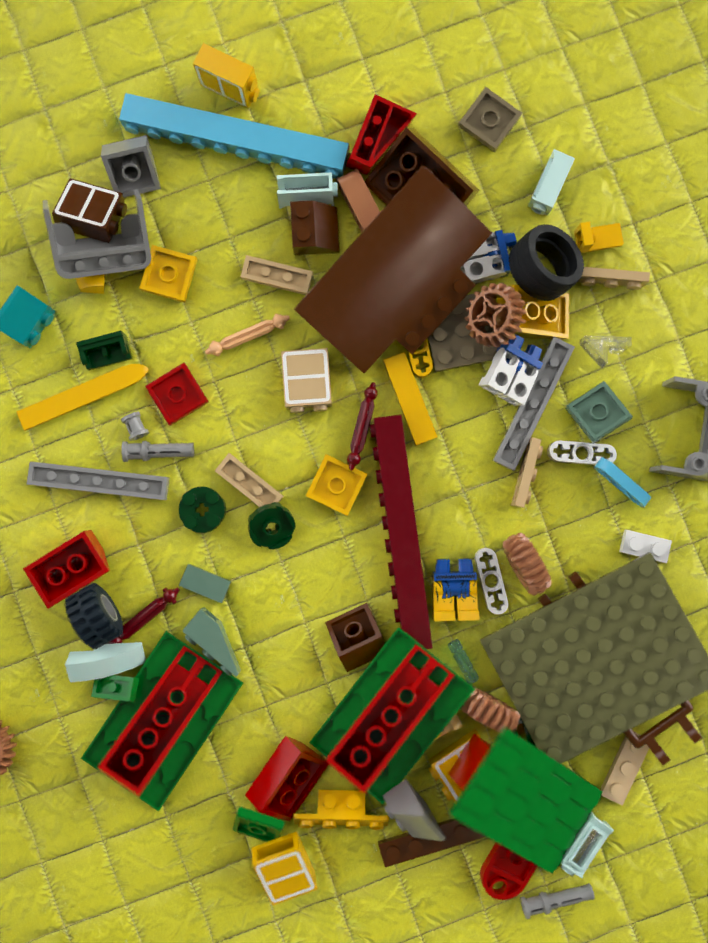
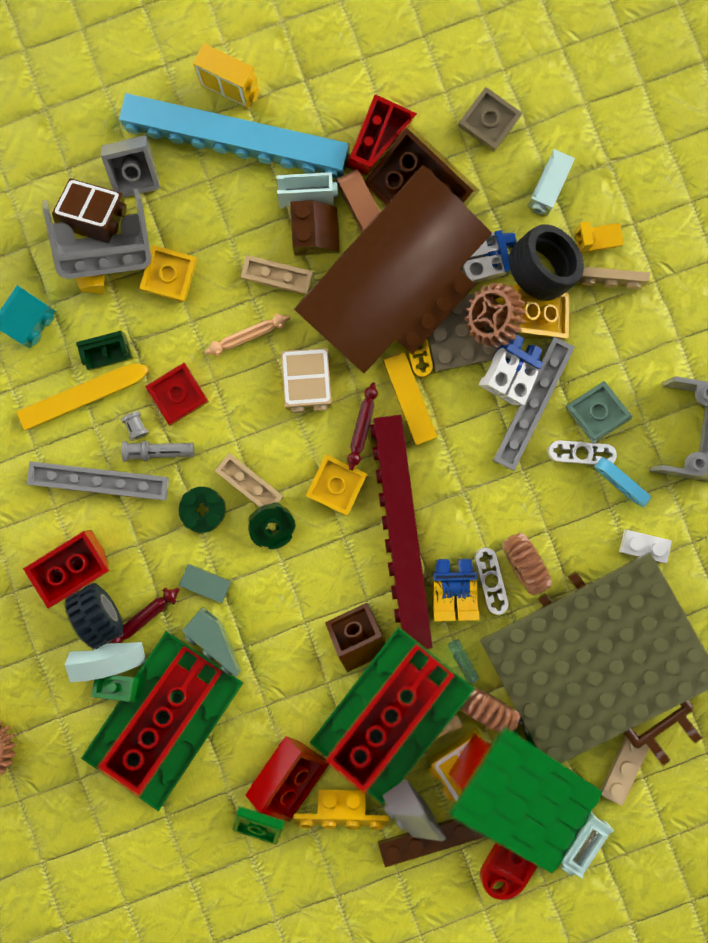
(284, 868): yellow brick -> none
(527, 473): tan plate -> none
(547, 902): light grey pin -> none
(598, 347): clear slope -> none

